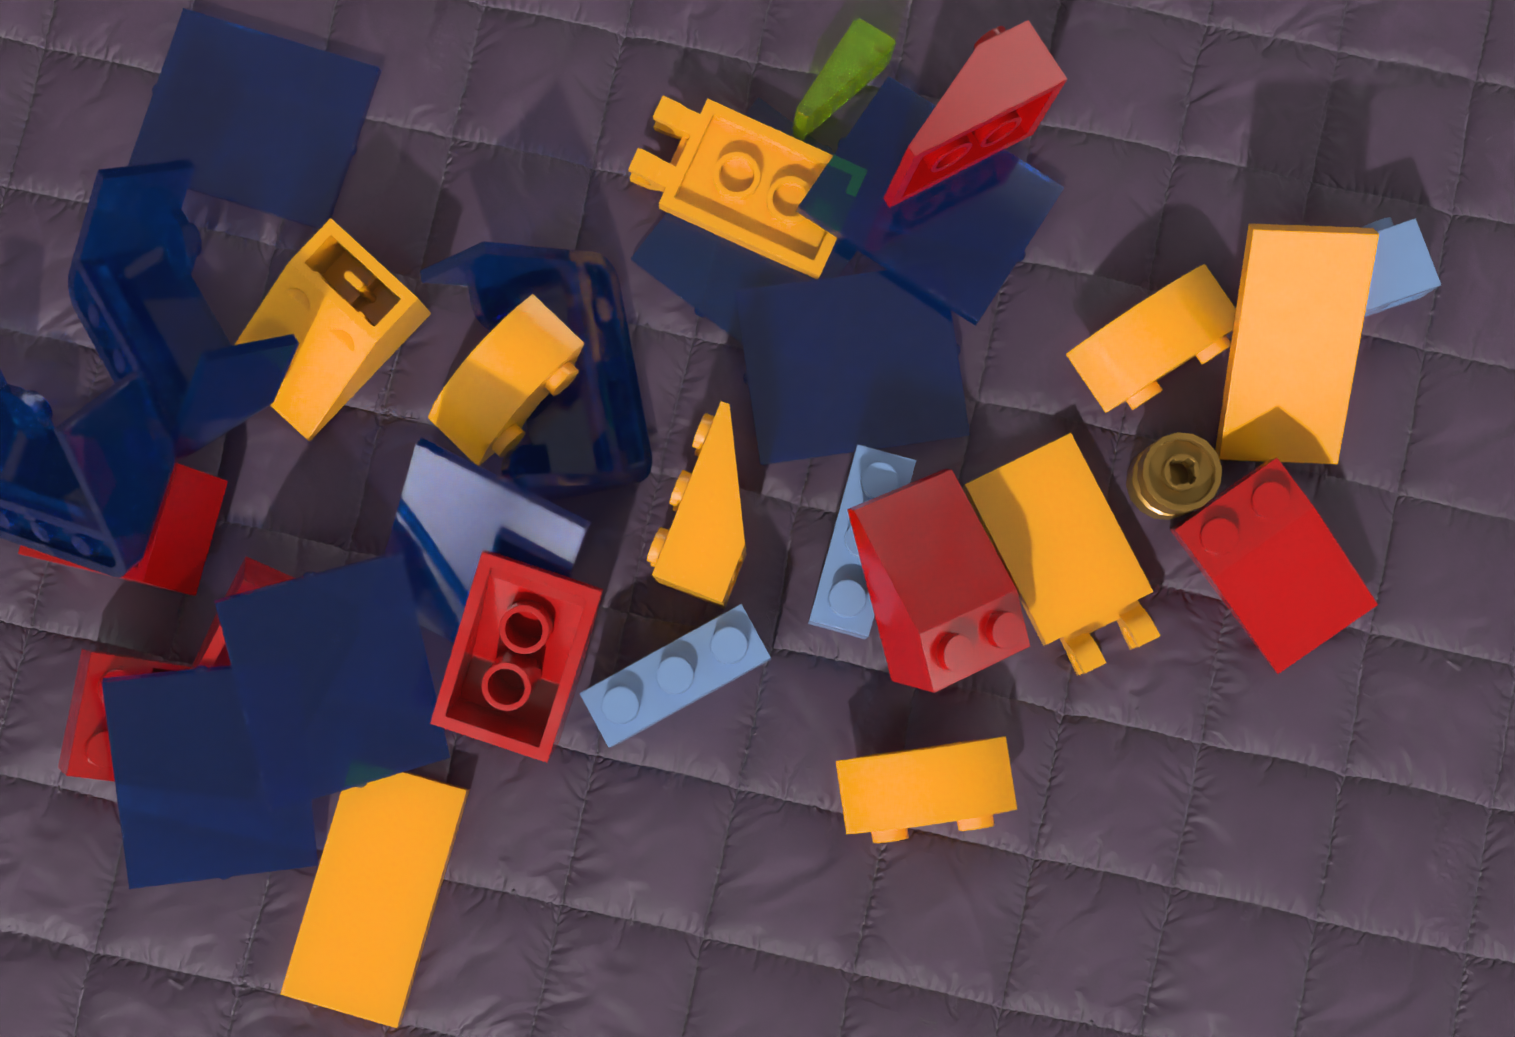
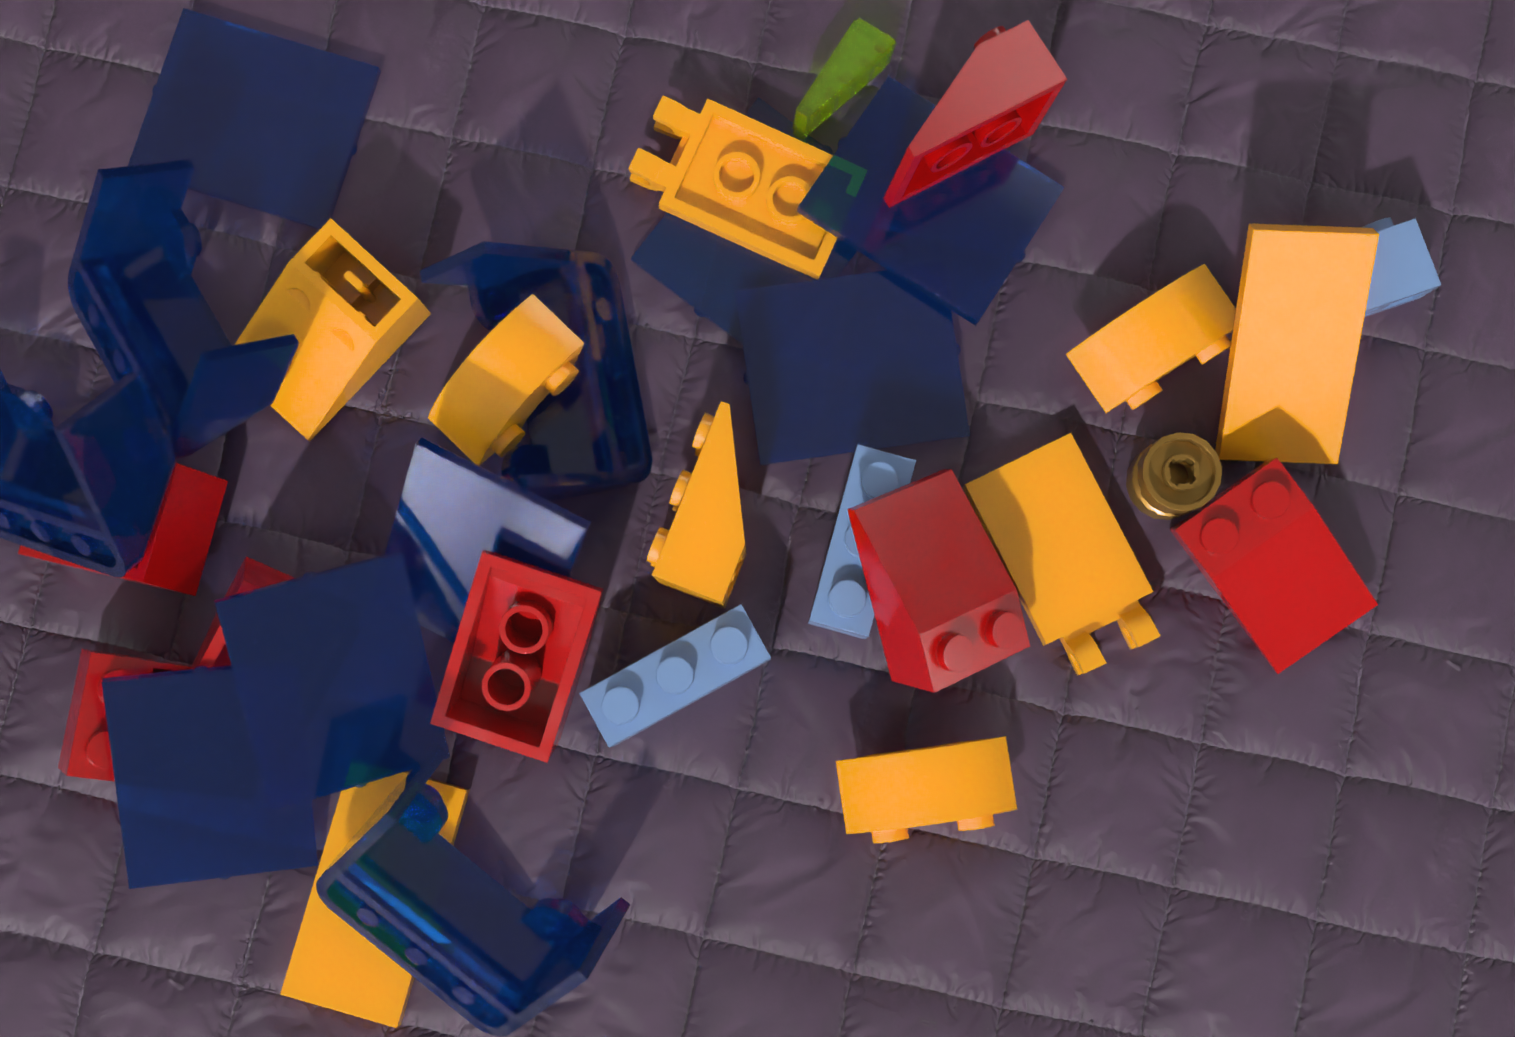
(453, 920): none -> clear blue windscreen

